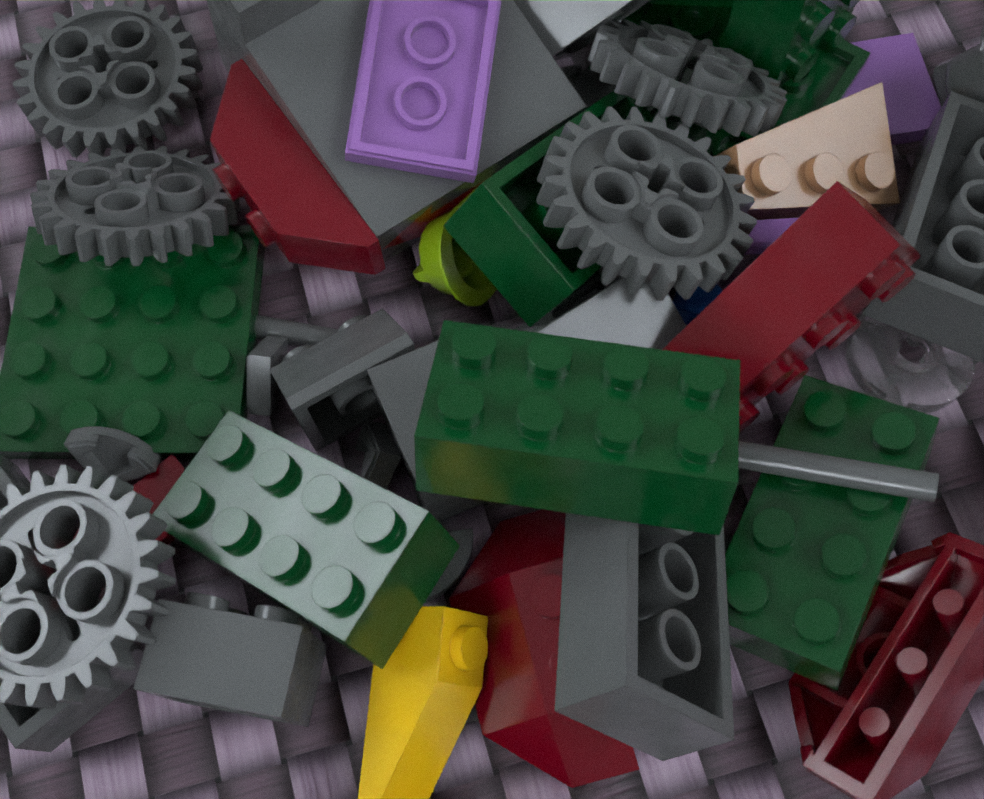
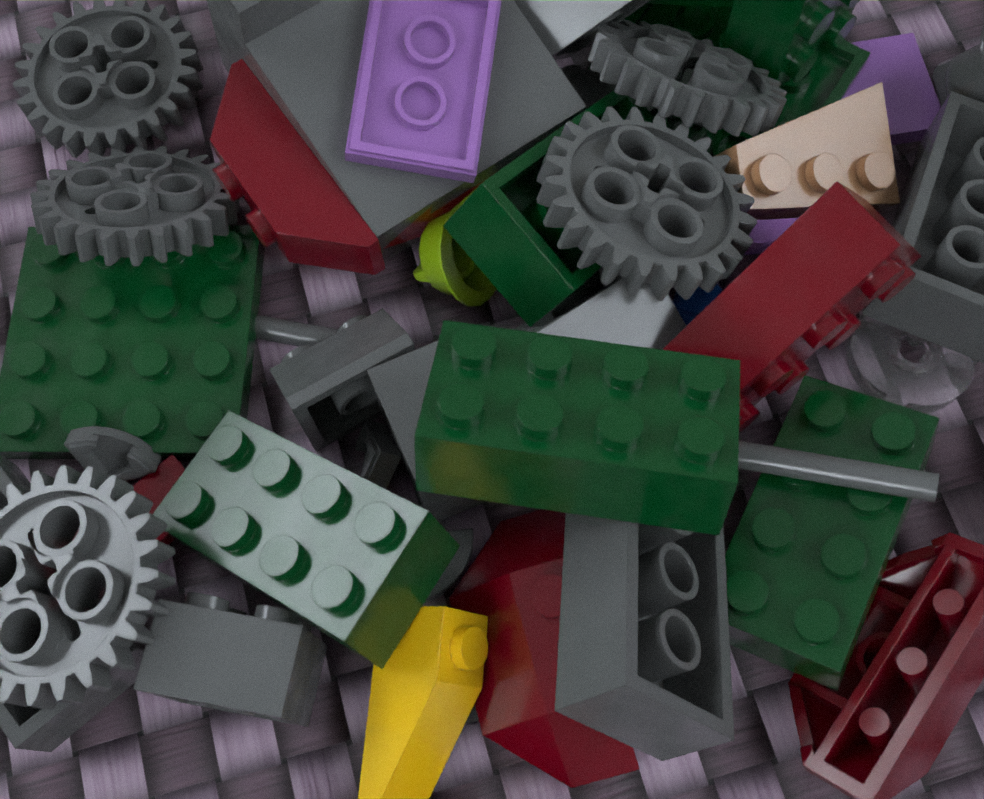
(261, 386): dark grey tile -> none

